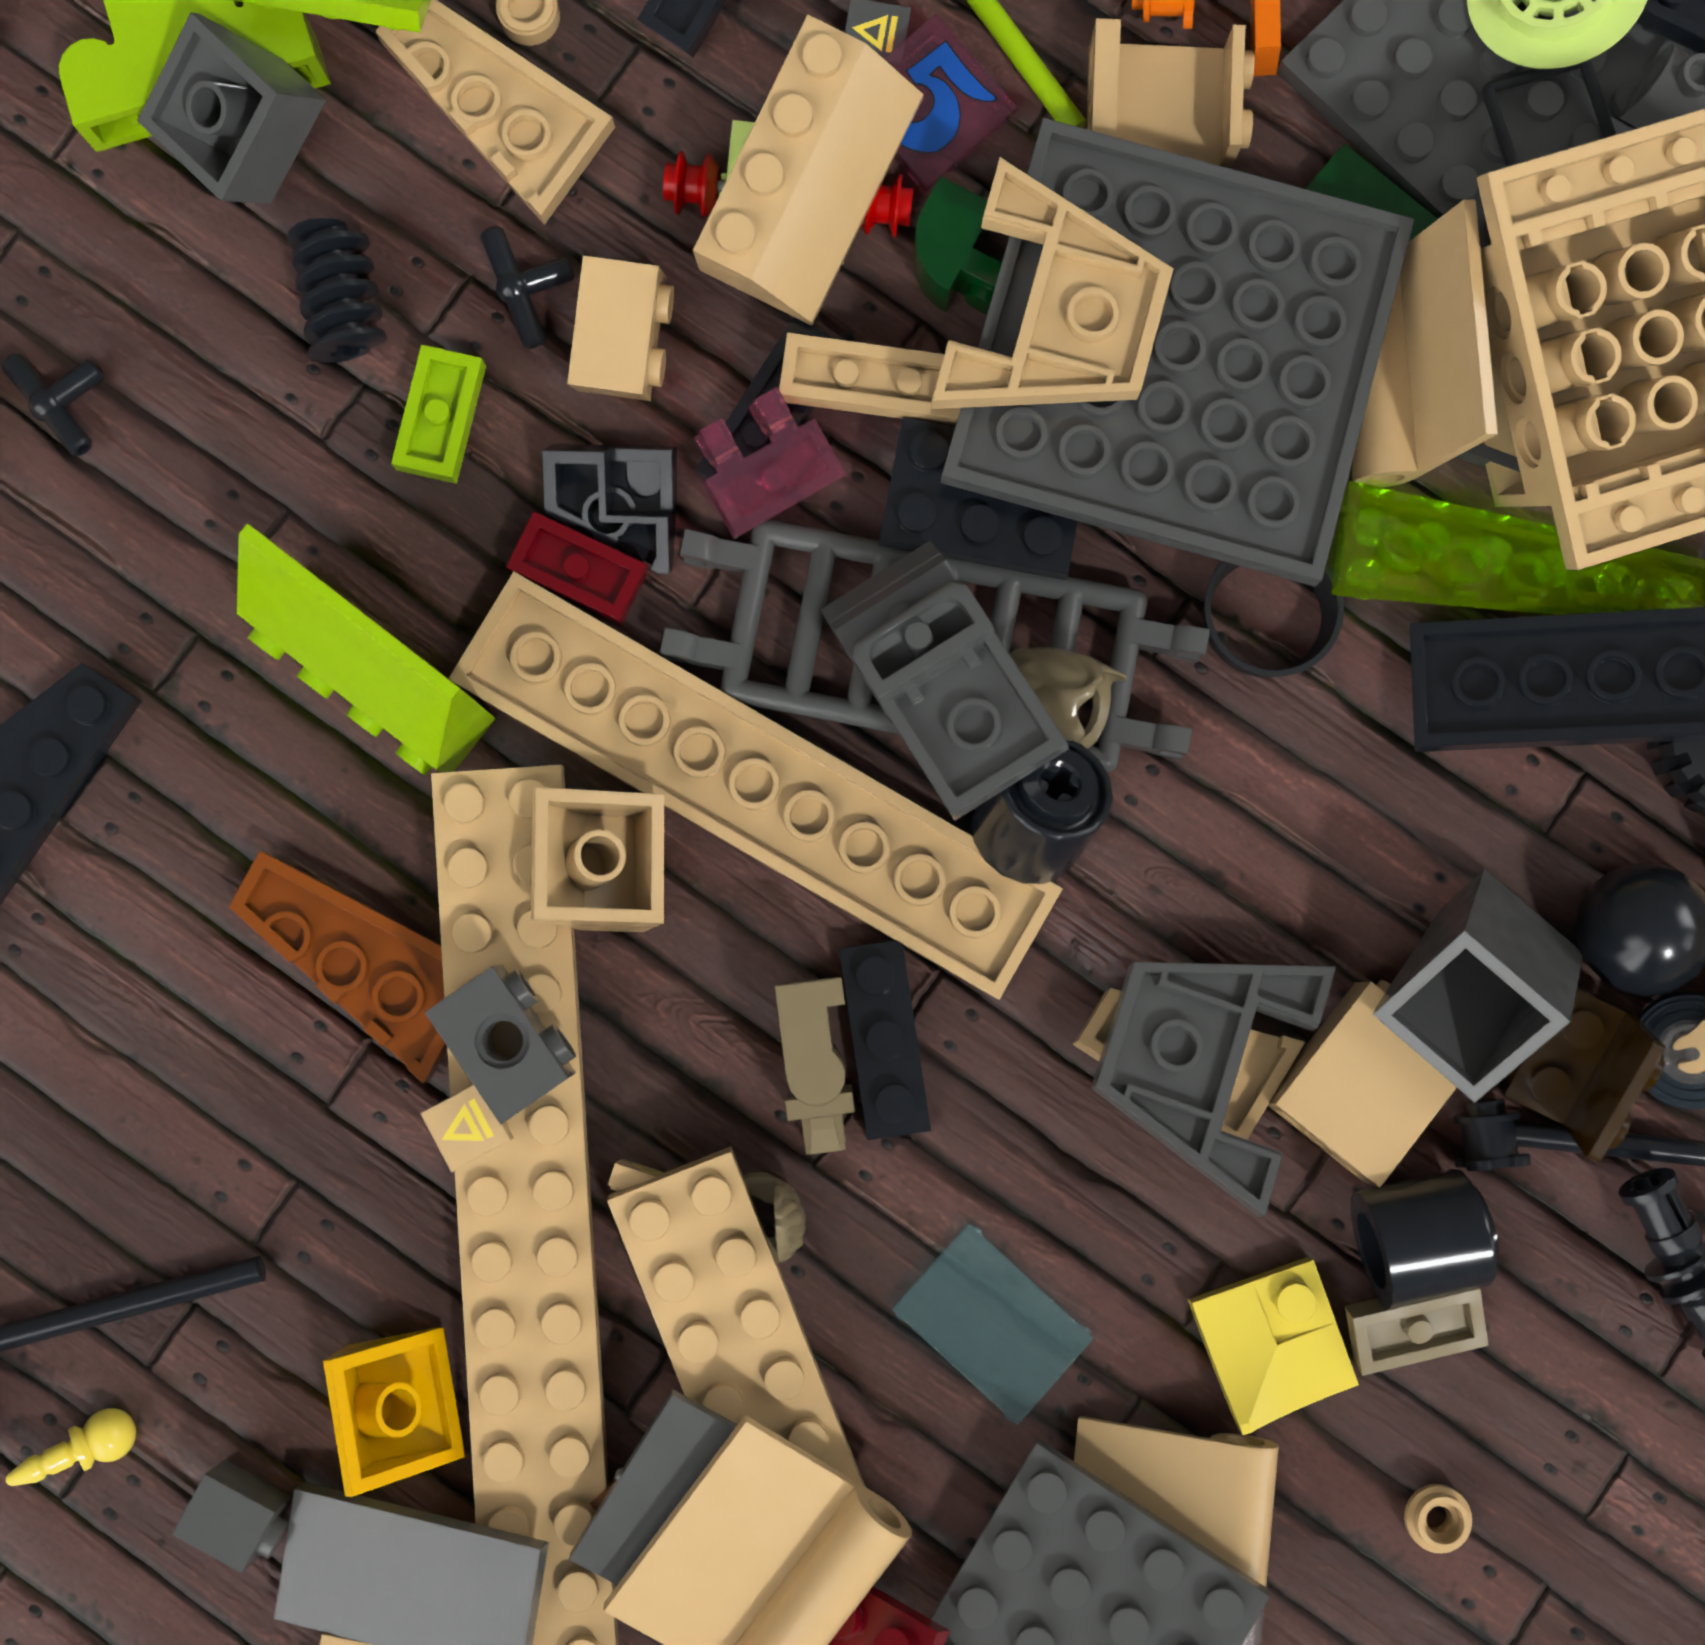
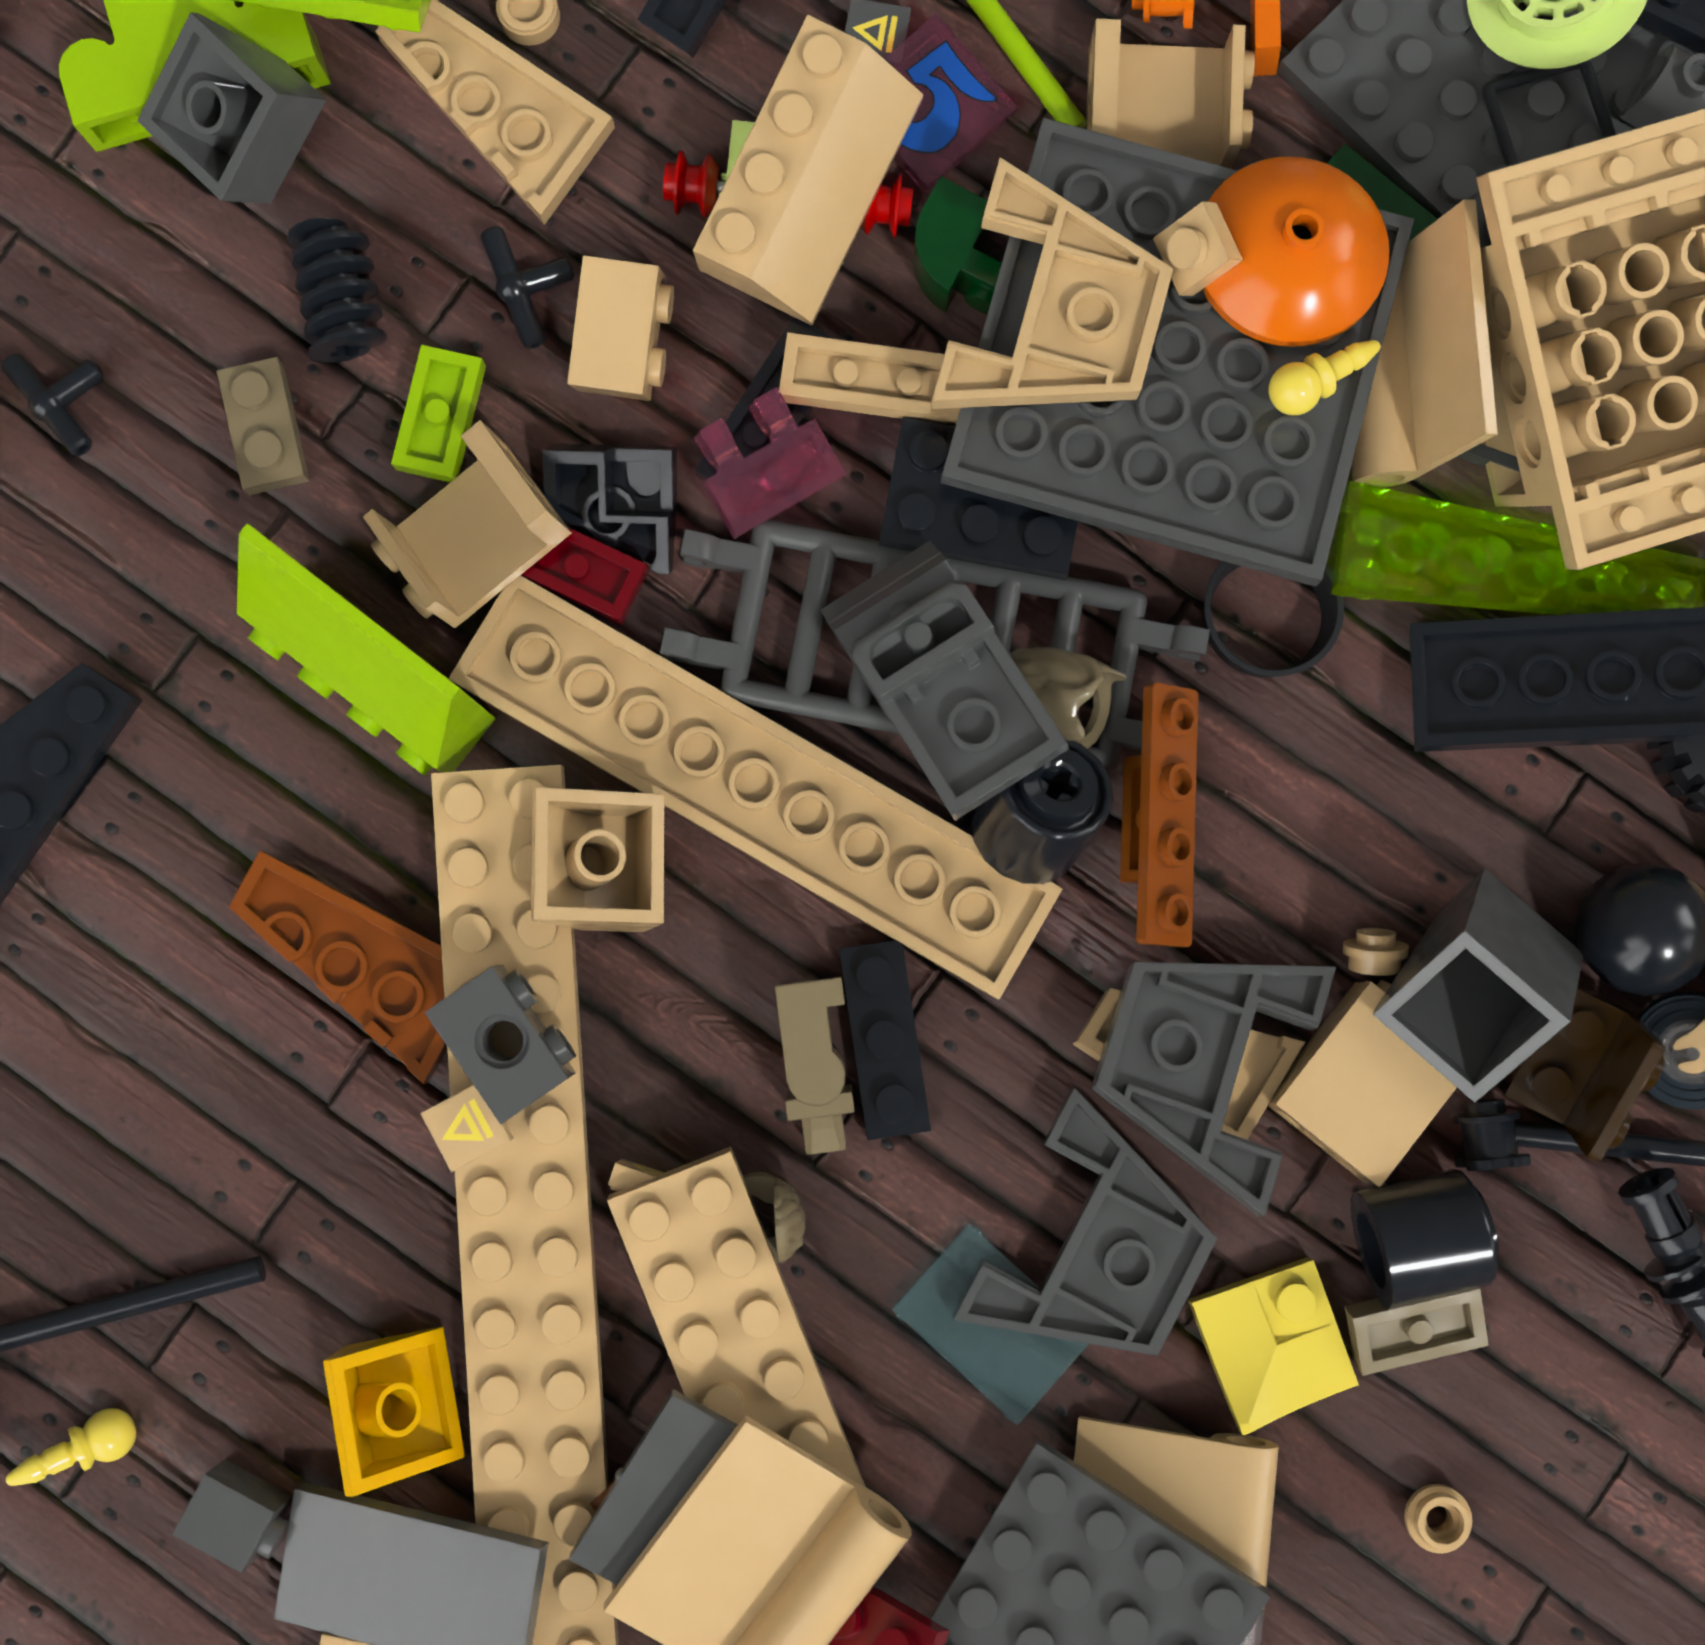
(263, 426): none -> dark tan plate
(470, 533): none -> tan panel
(1122, 1261): none -> dark grey wing
(1161, 816): none -> dark orange bracket
(1198, 248): none -> tan plate
(1291, 286): none -> orange dish
(1299, 385): none -> light yellow bar
(1375, 952): none -> tan plate

